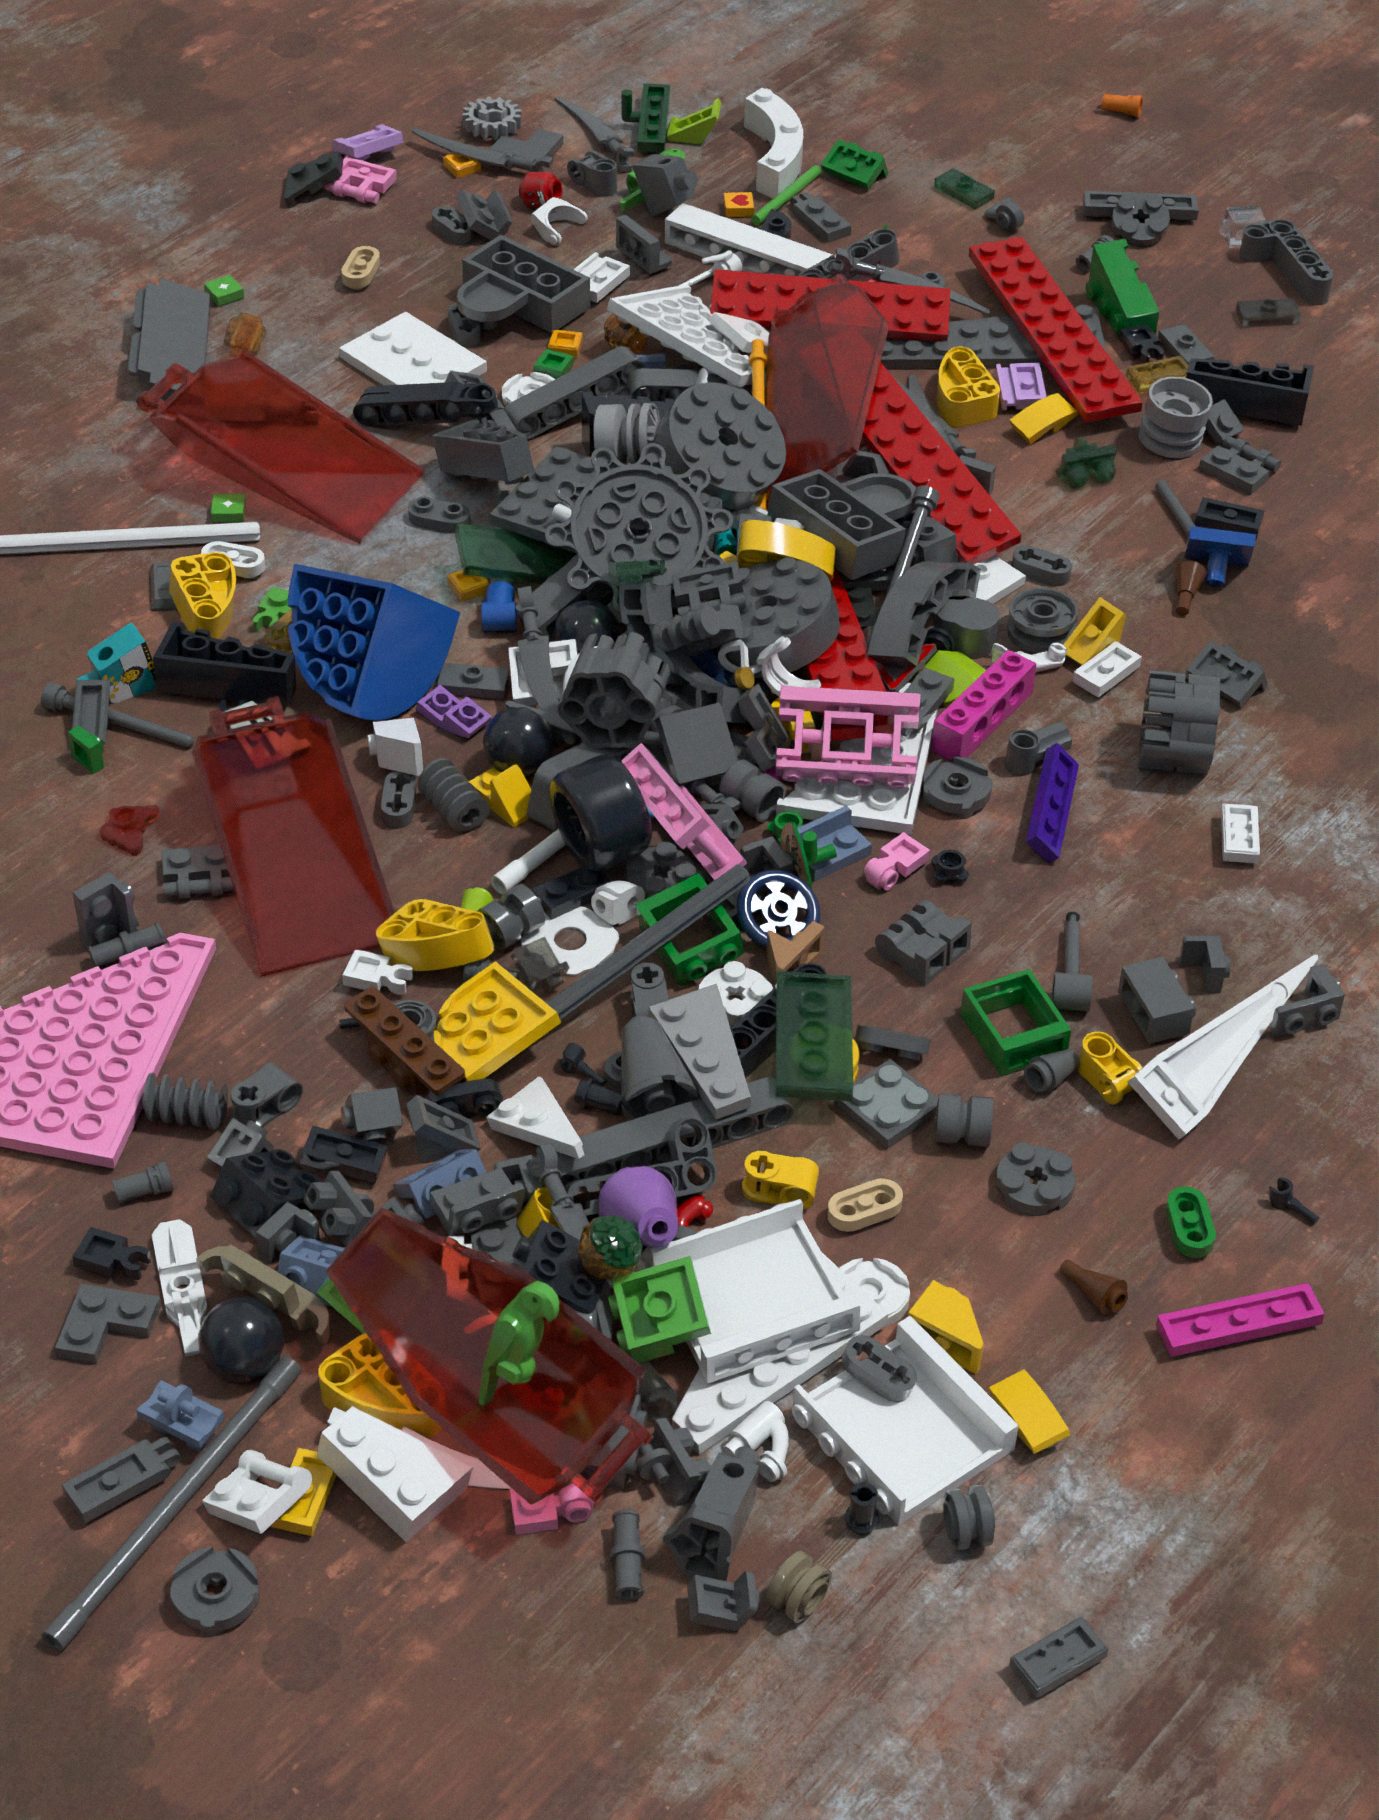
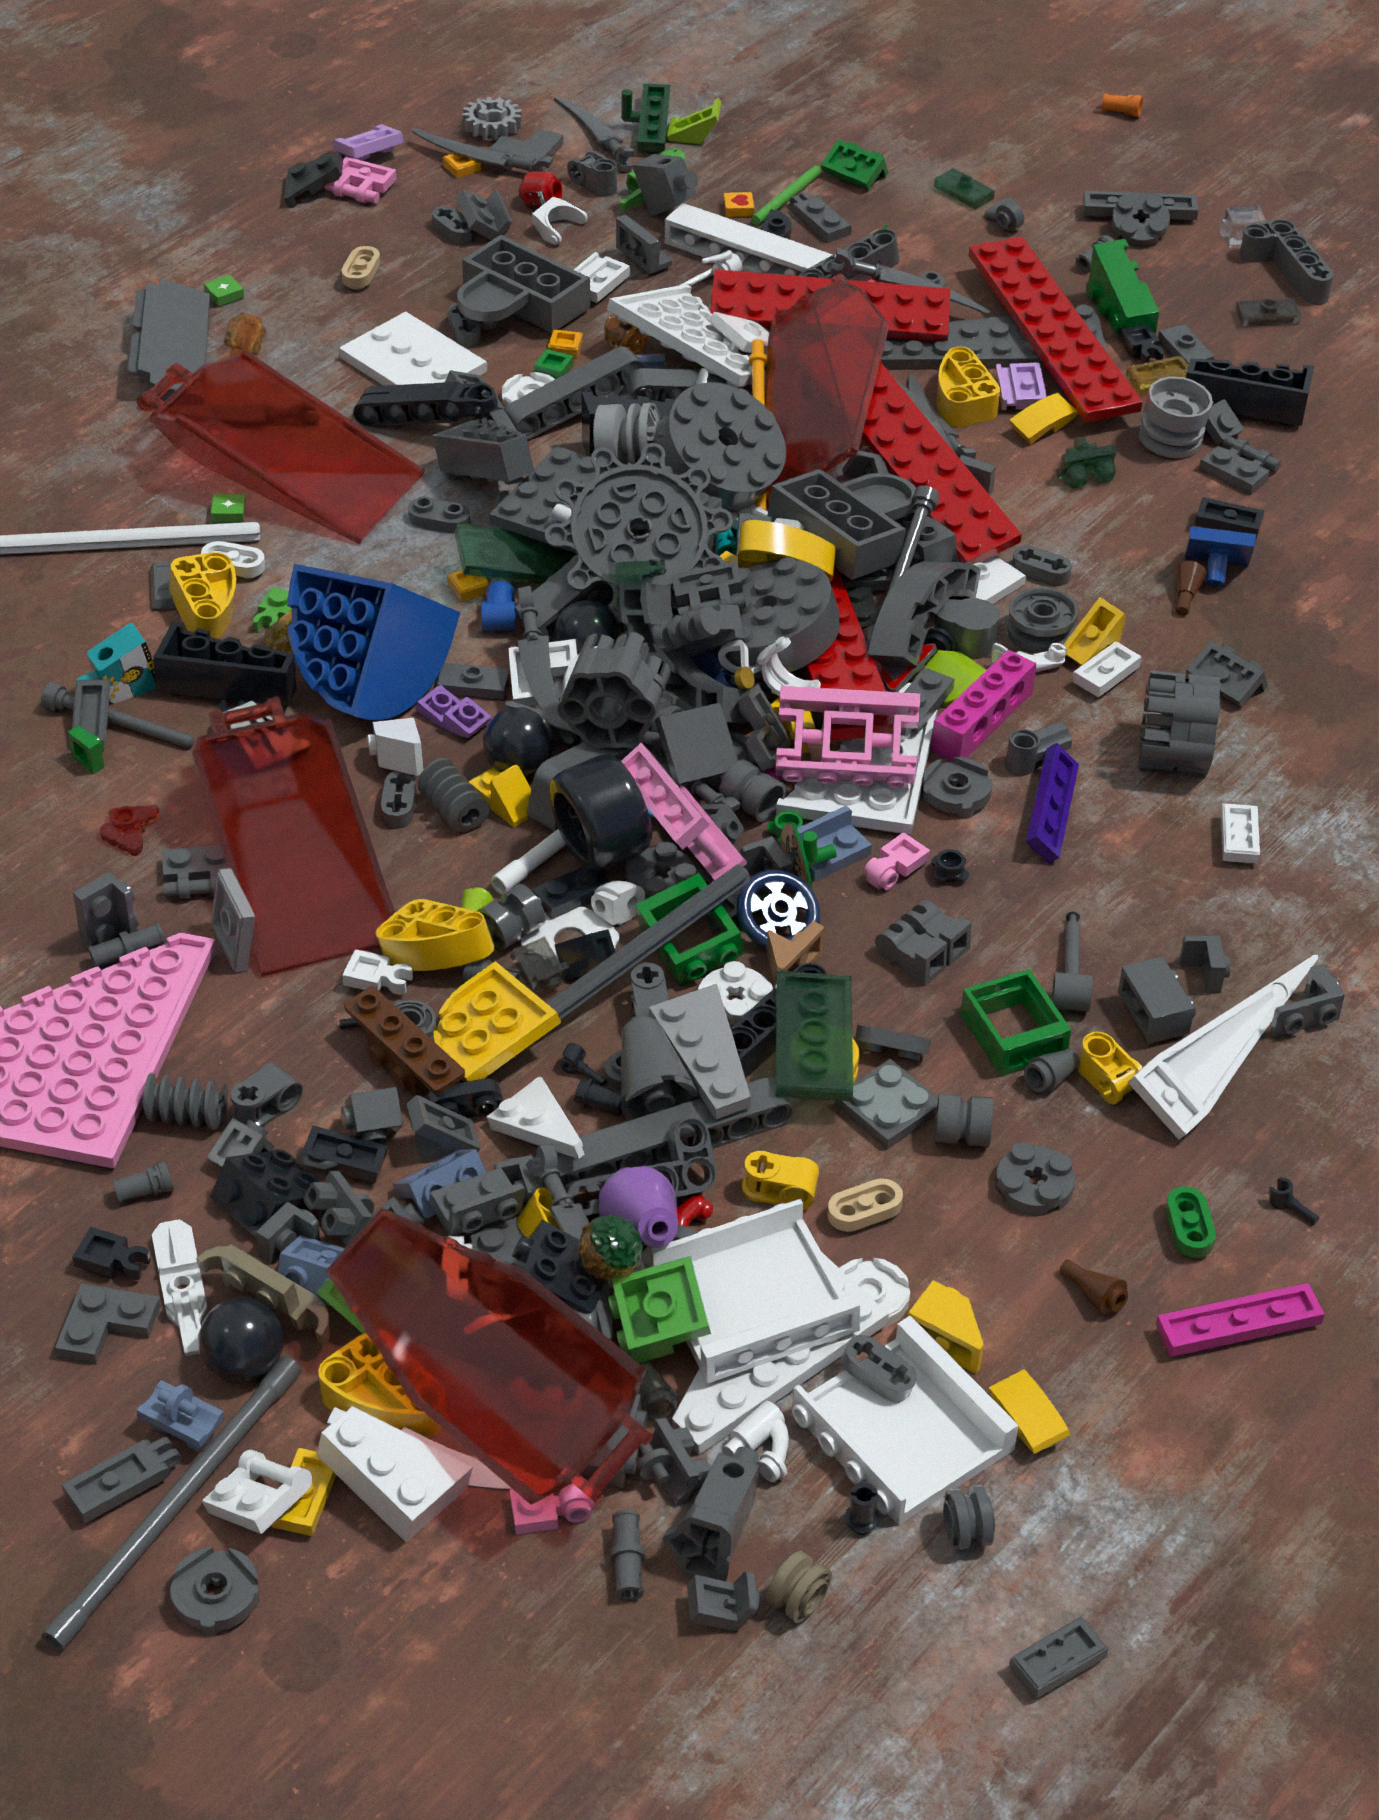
(232, 920): none -> light grey plate
(517, 1338): bright green animal -> none
(585, 952): none -> black panel
(779, 124): white brick -> none
(1174, 506): dark grey bar -> none

